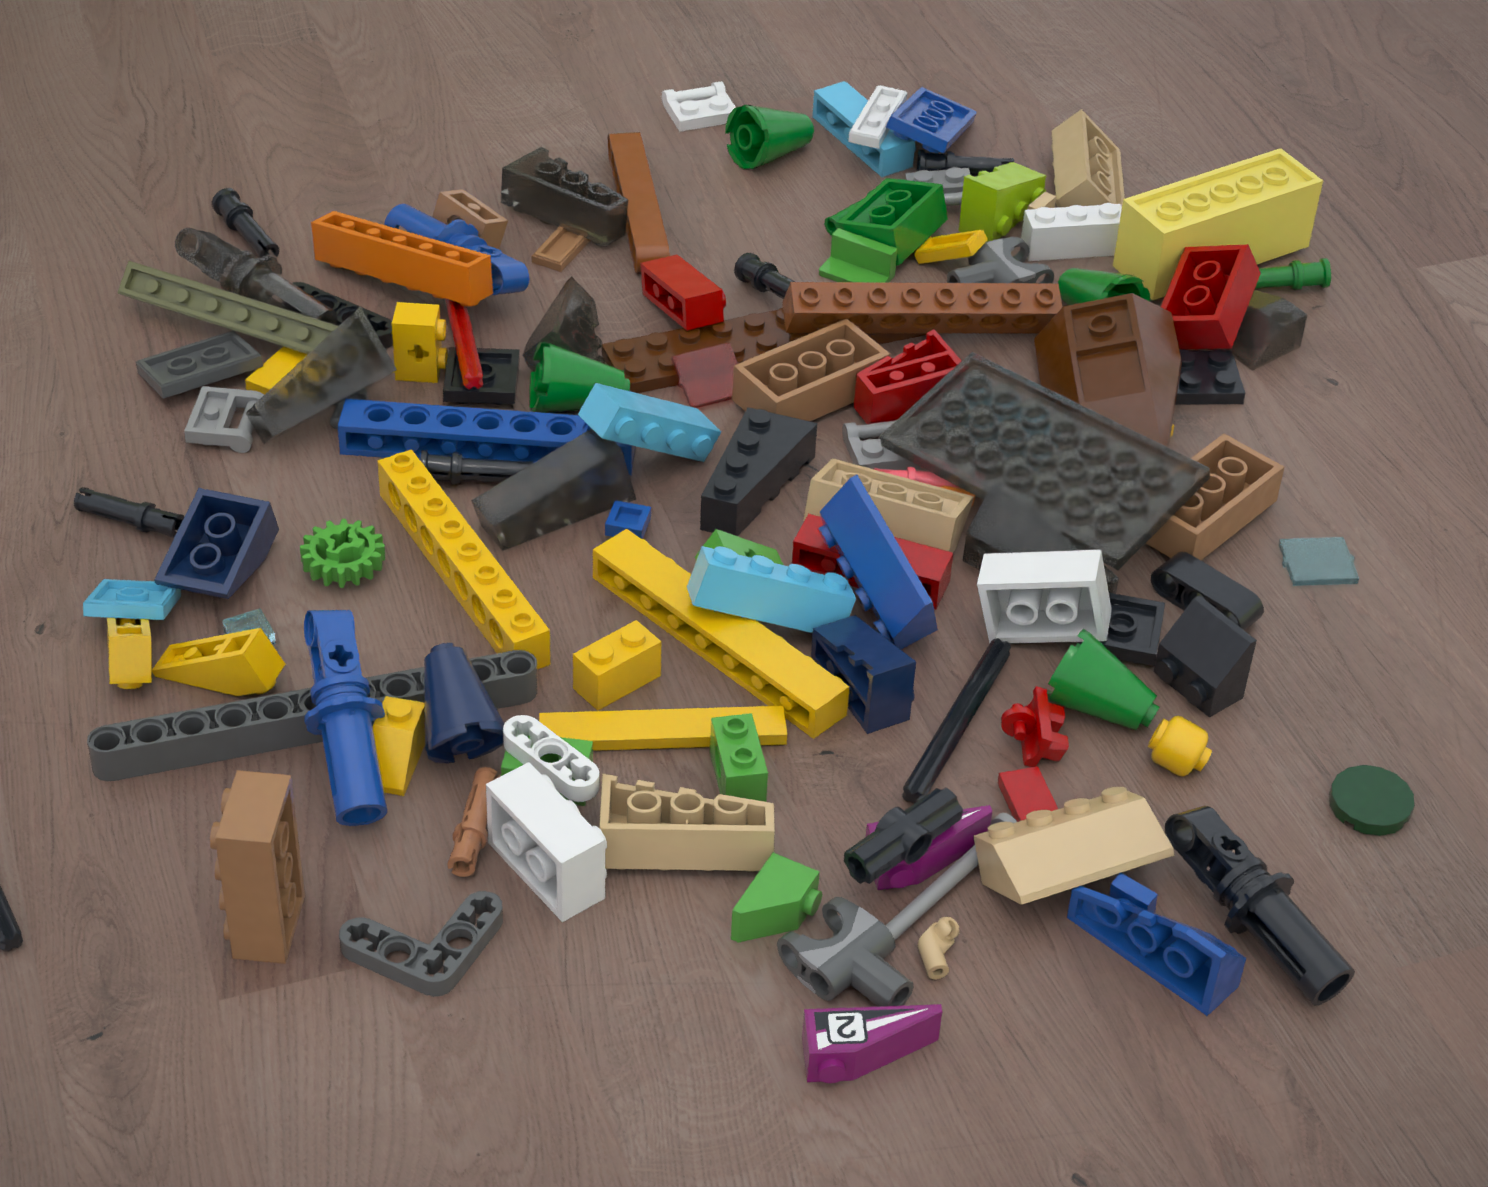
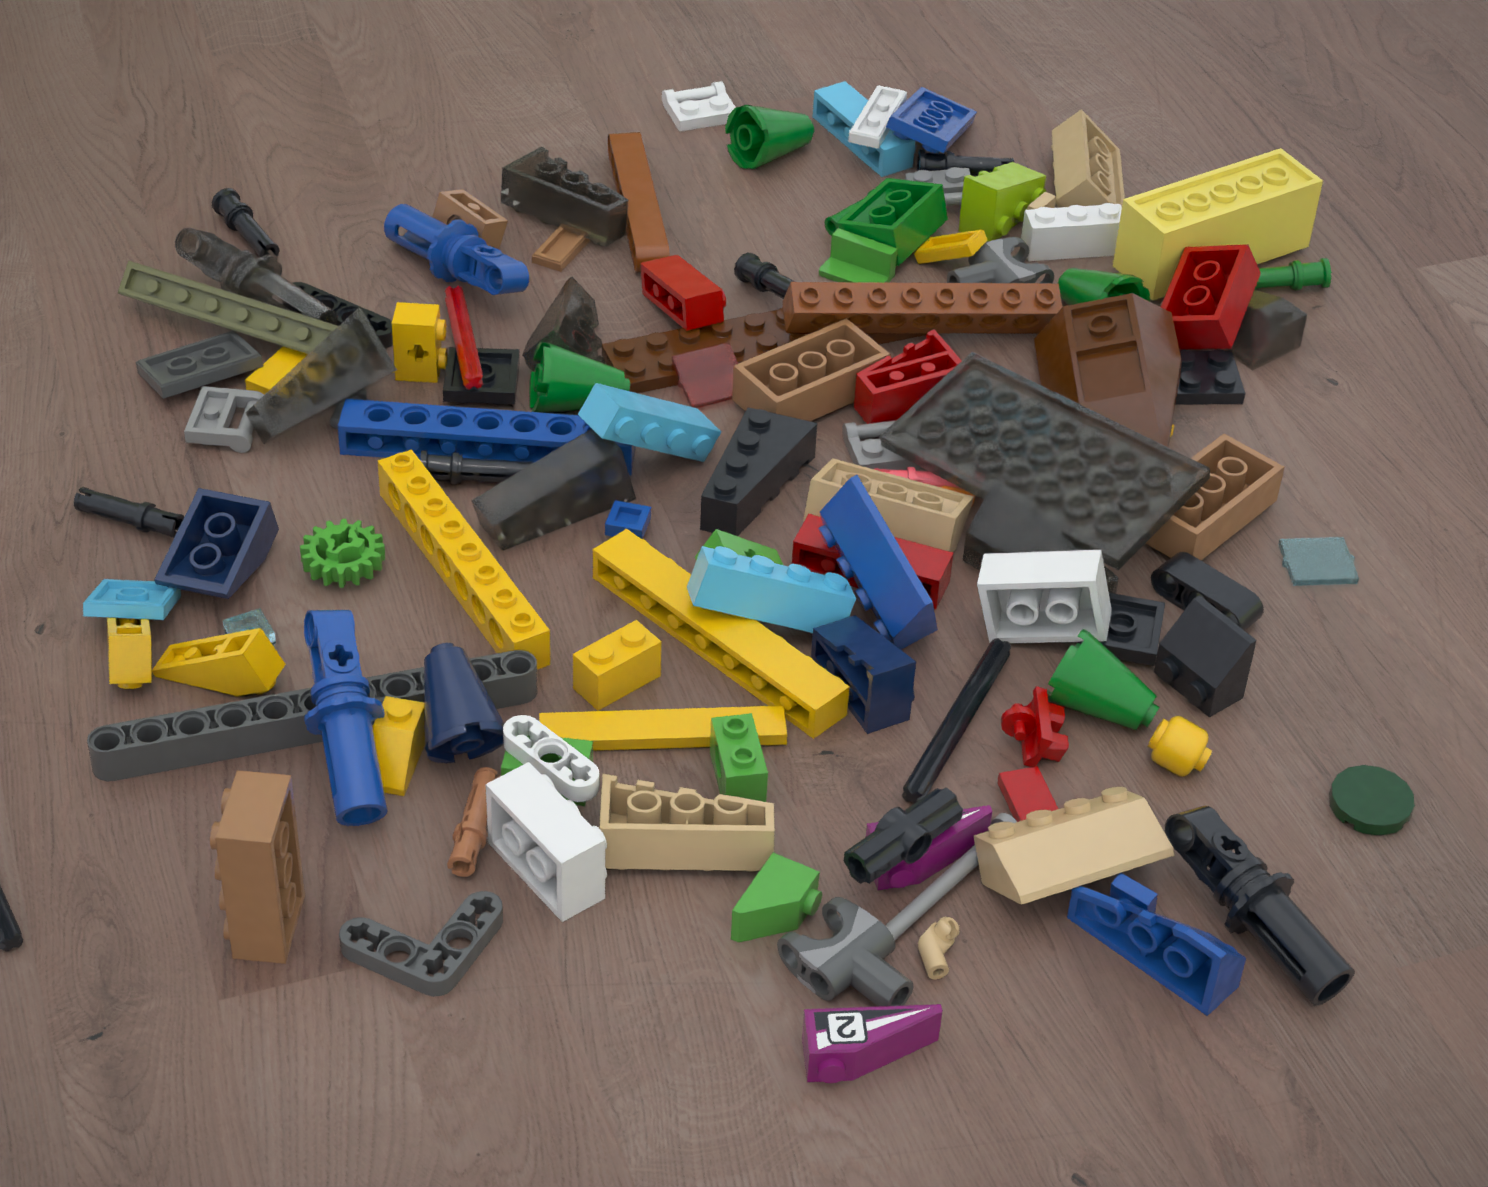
(403, 258): orange brick -> none

